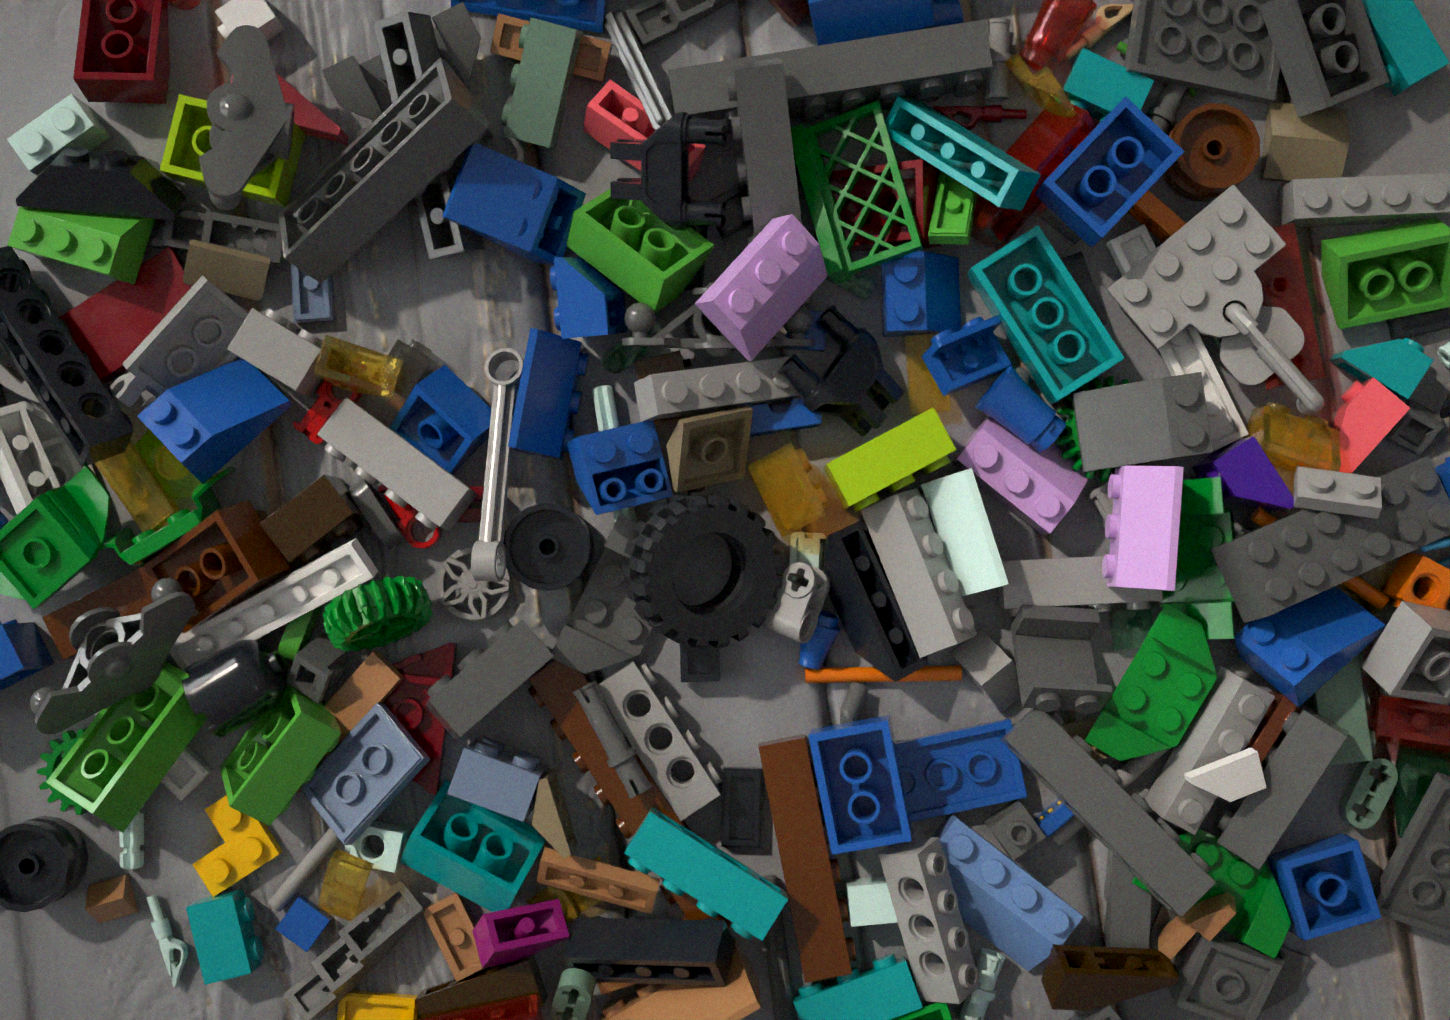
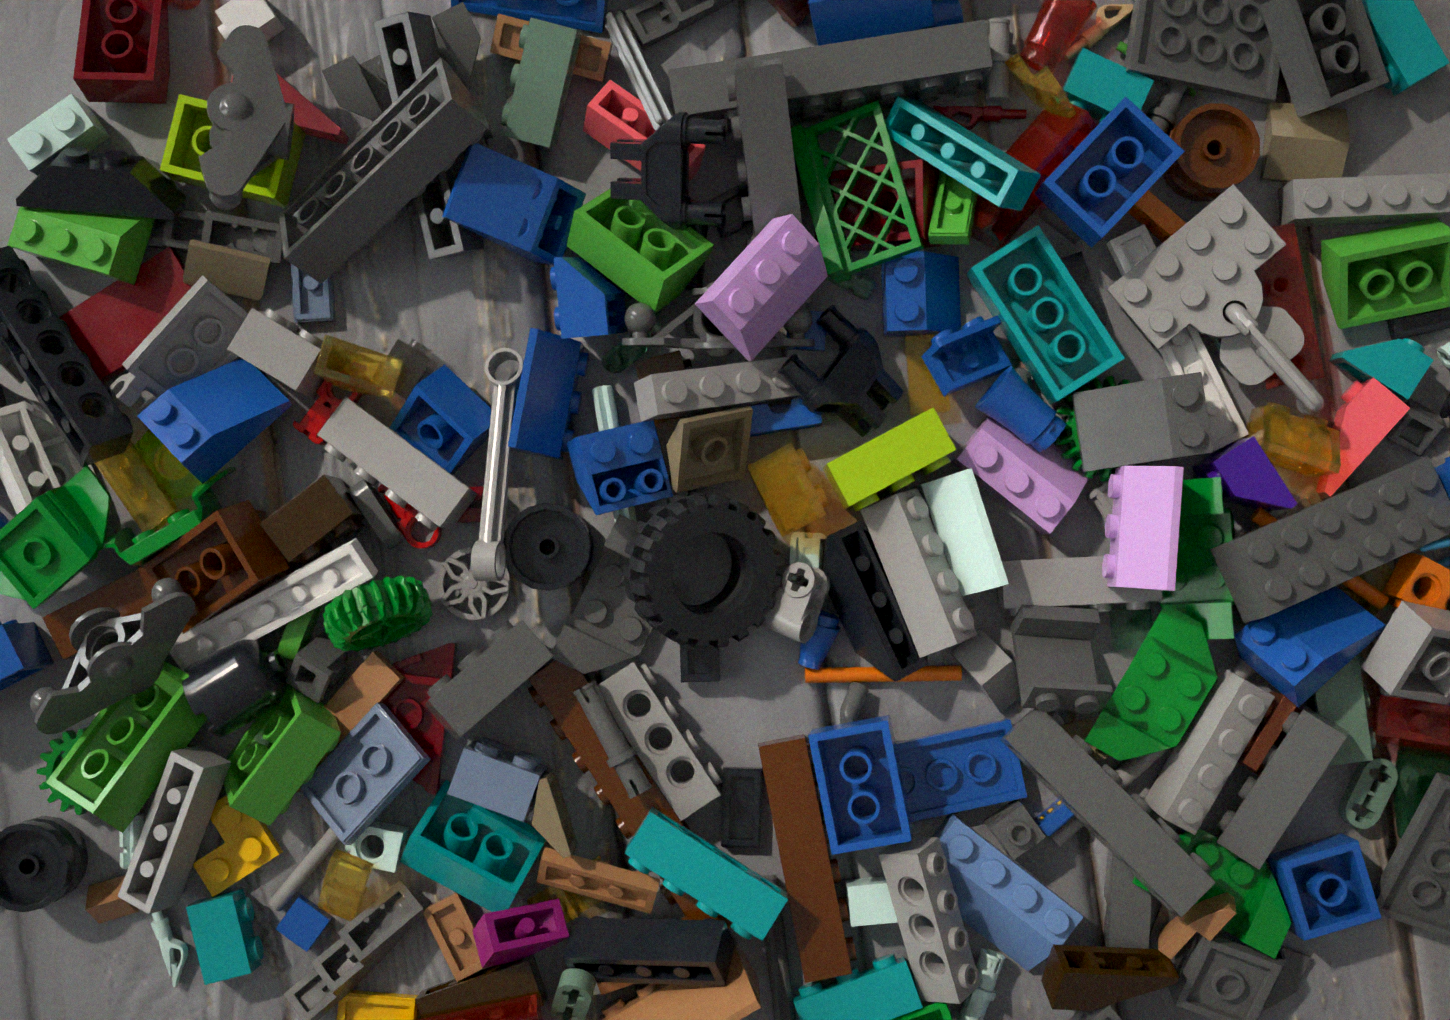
(174, 829): none -> light grey brick
(1230, 776): white tile -> none
(1337, 492): light grey plate -> none

